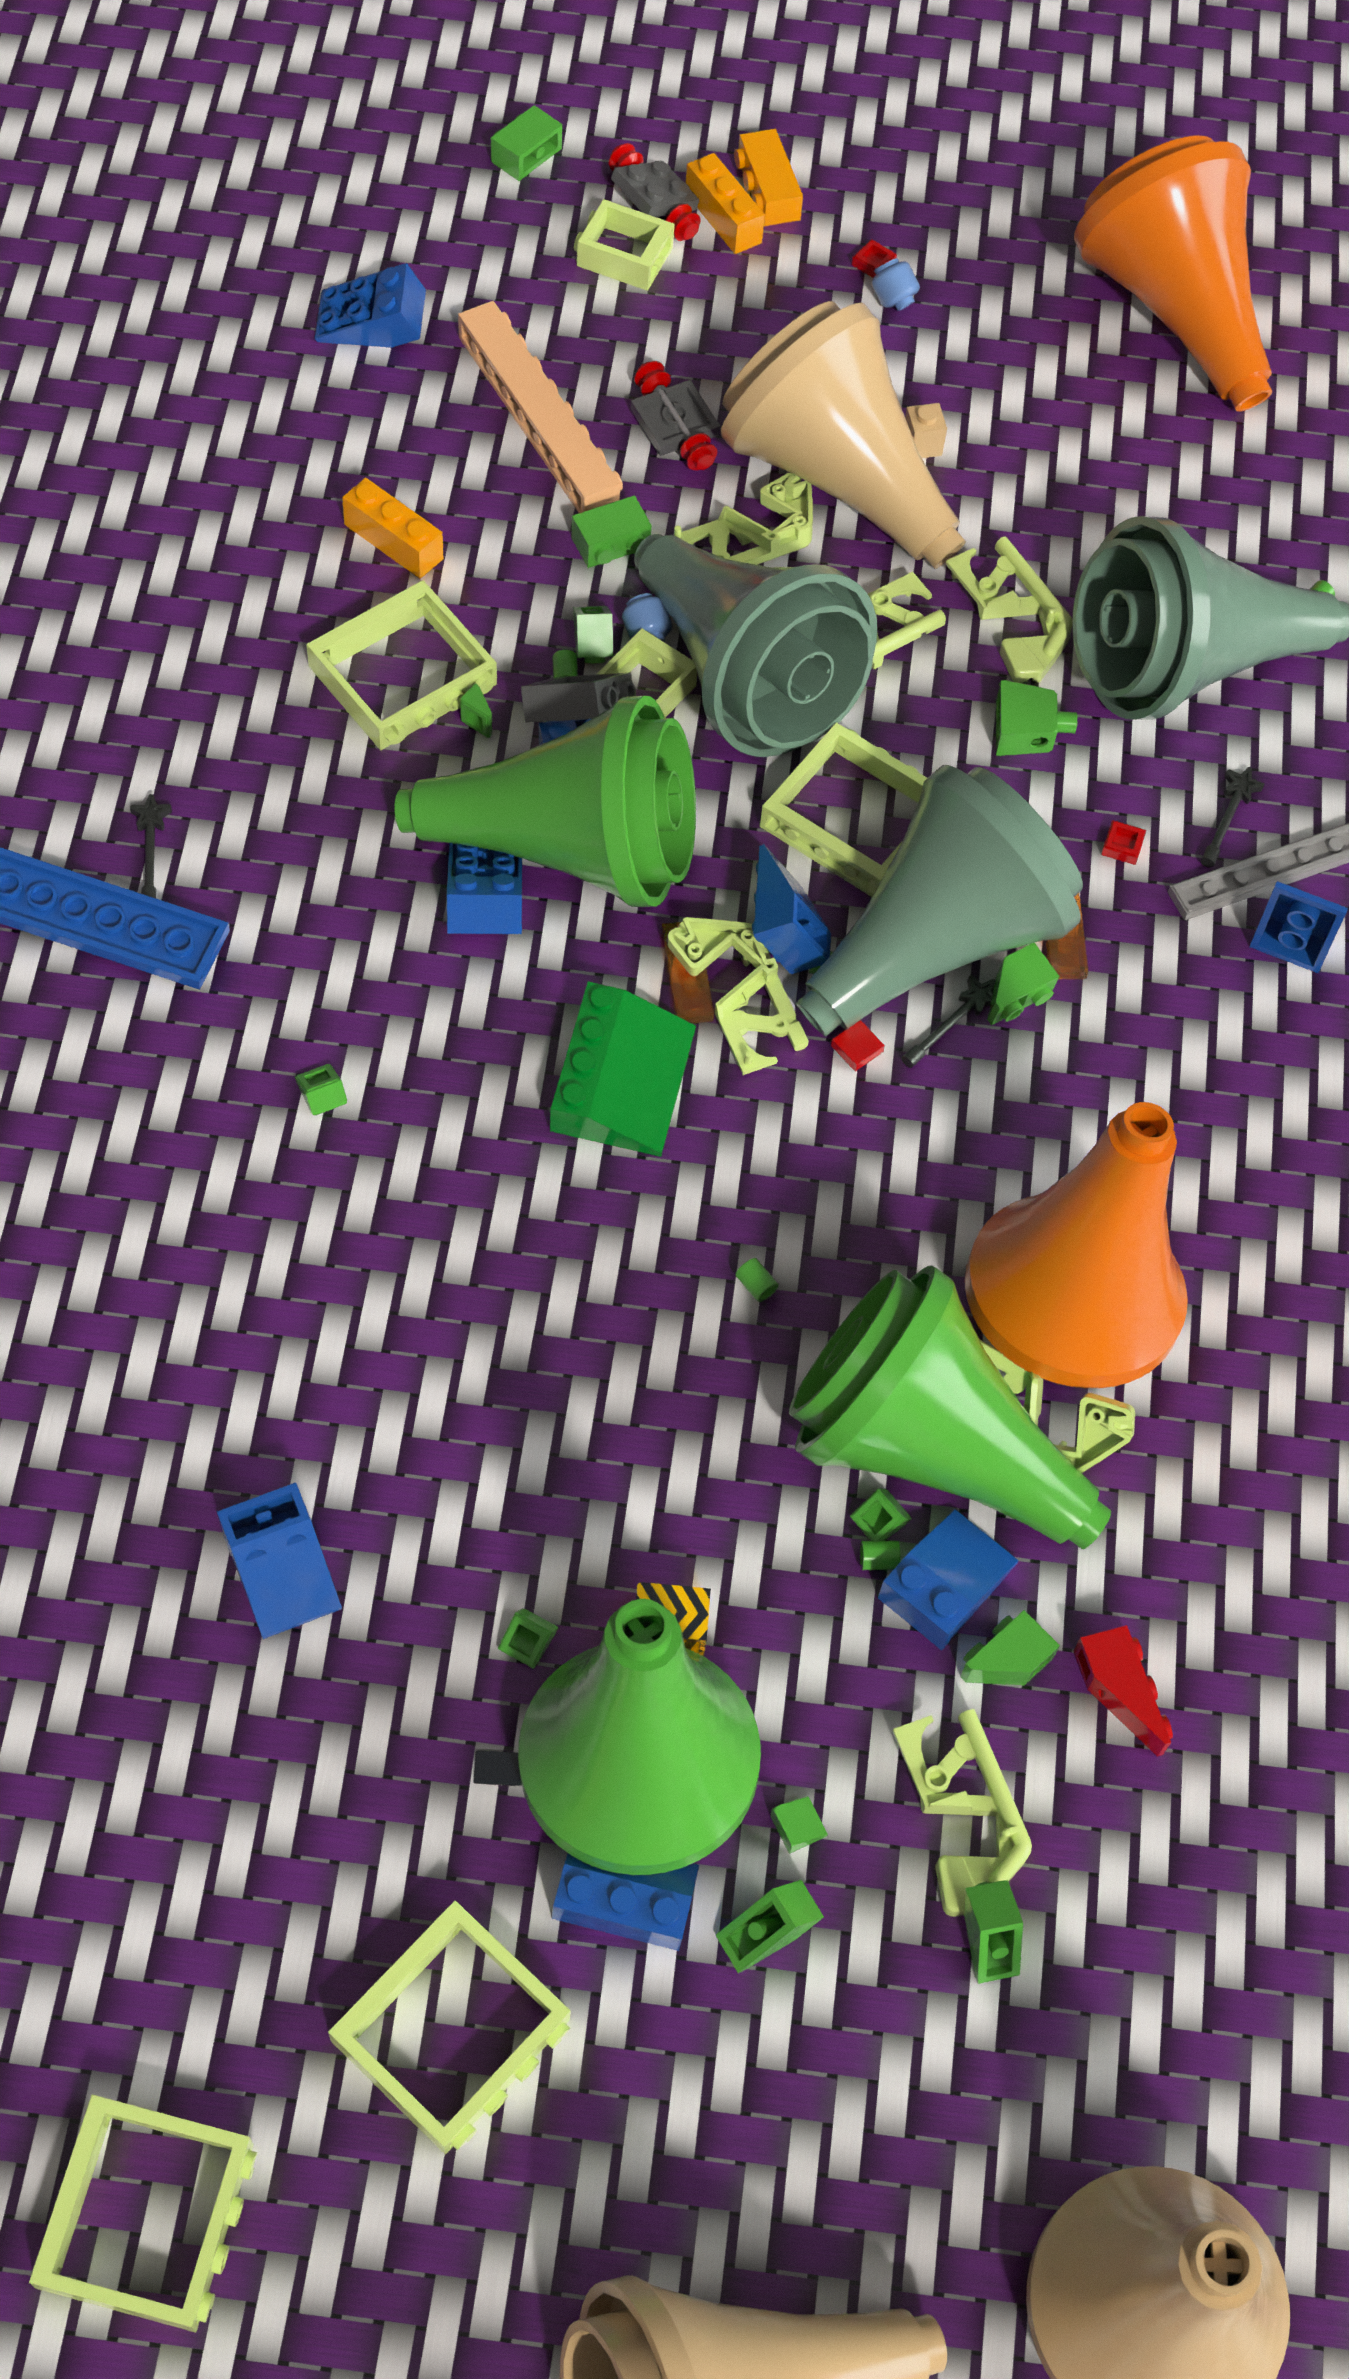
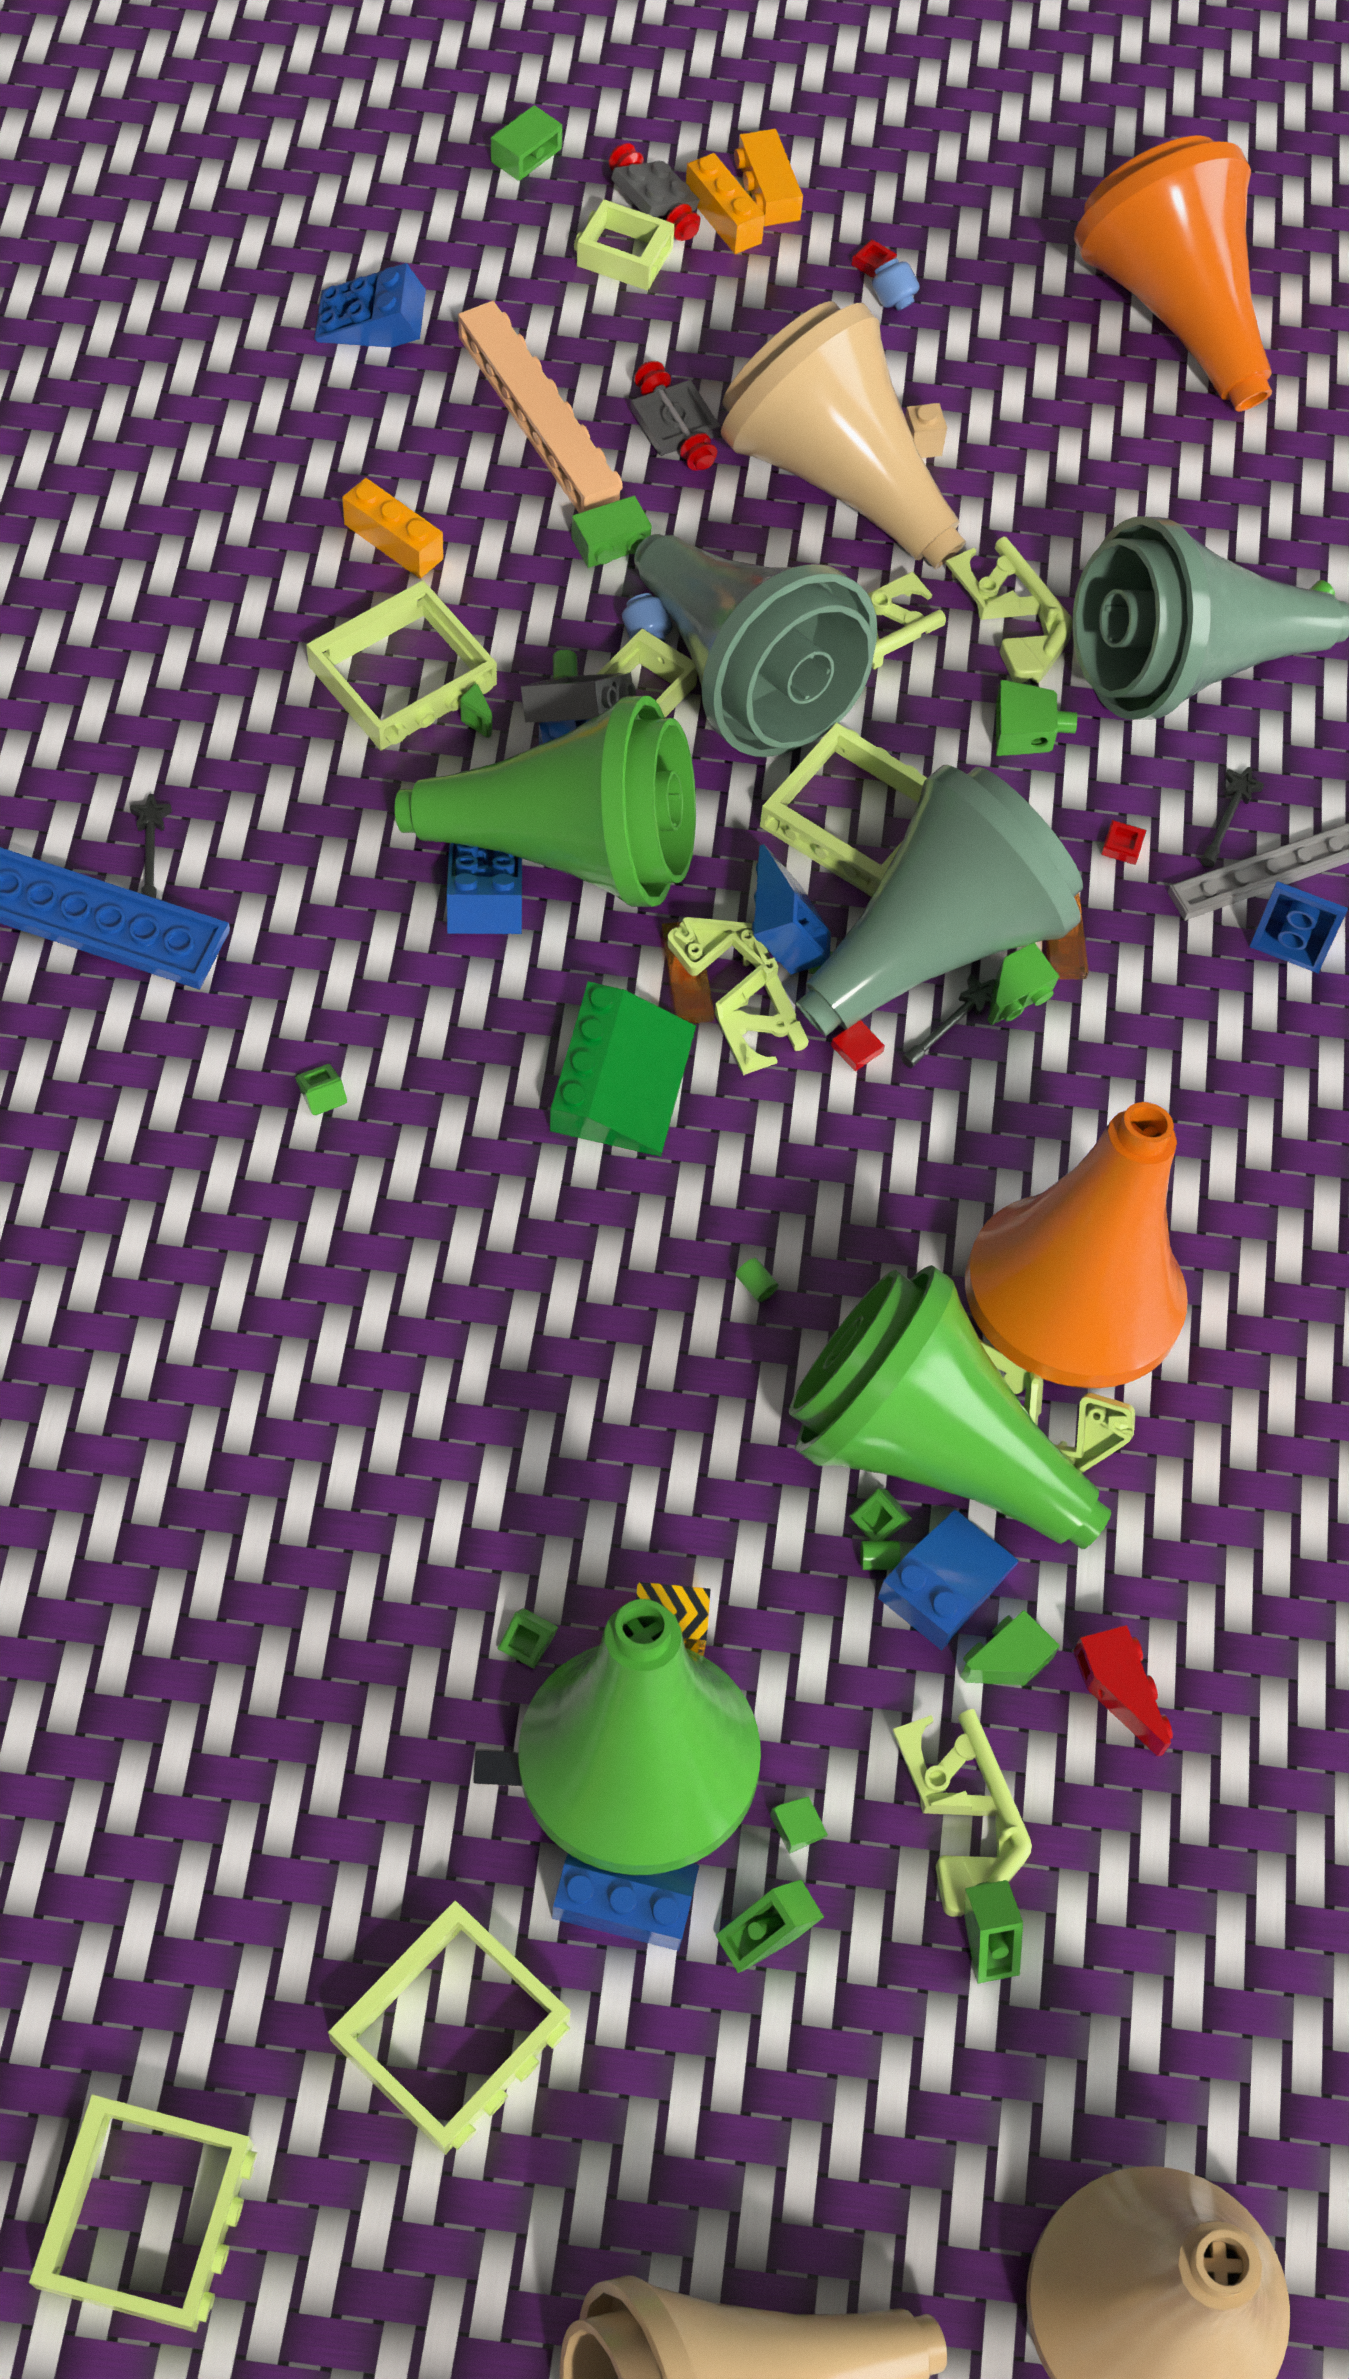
(279, 1560): blue slope -> none
(593, 633): slope -> none
(785, 496): yellowish green piece -> none

